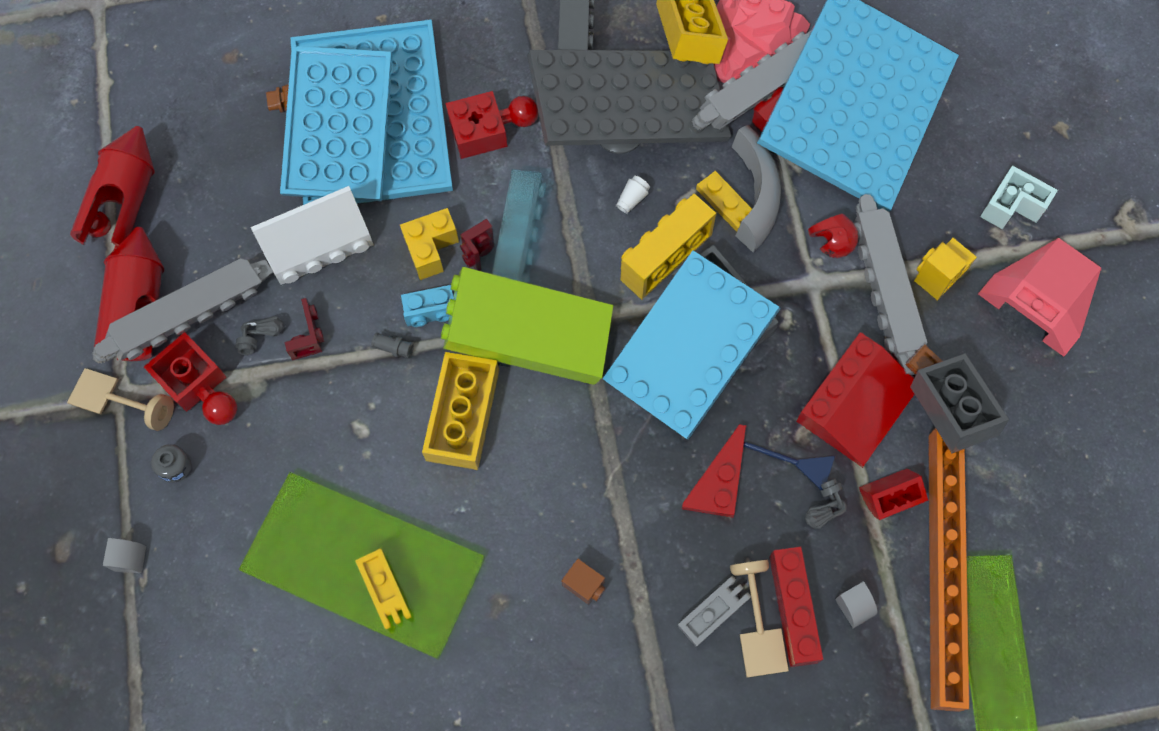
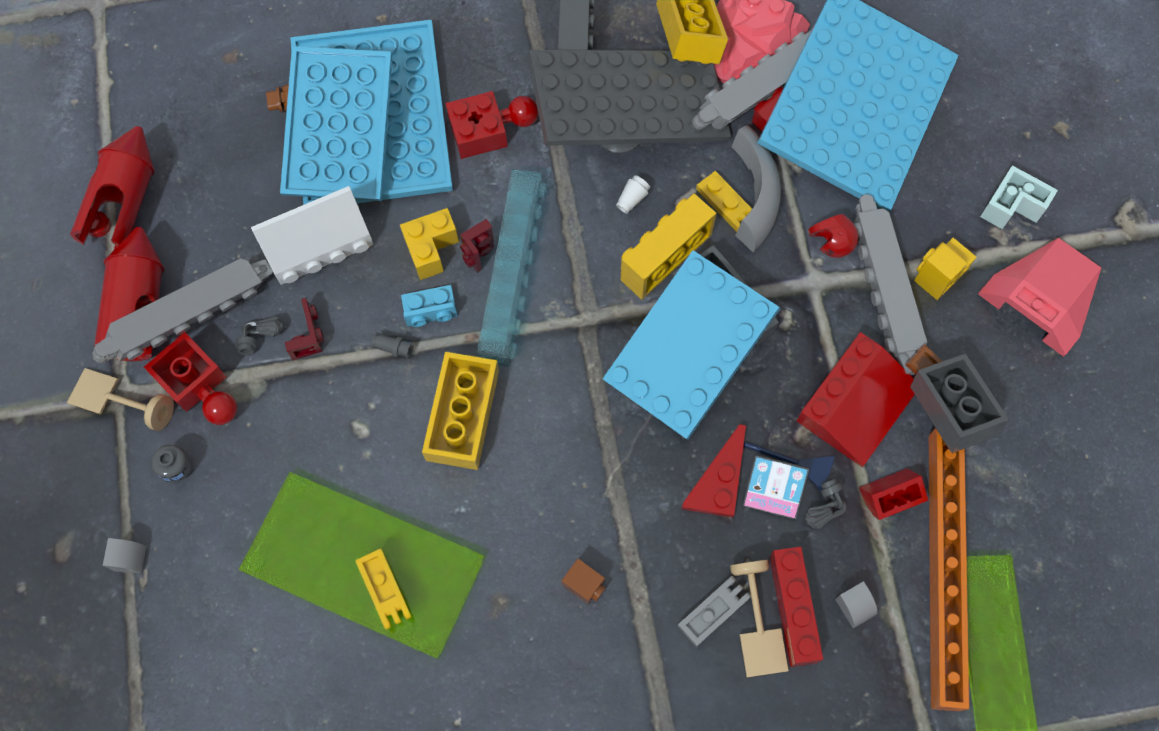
(527, 326): lime brick -> none
(775, 487): none -> piece

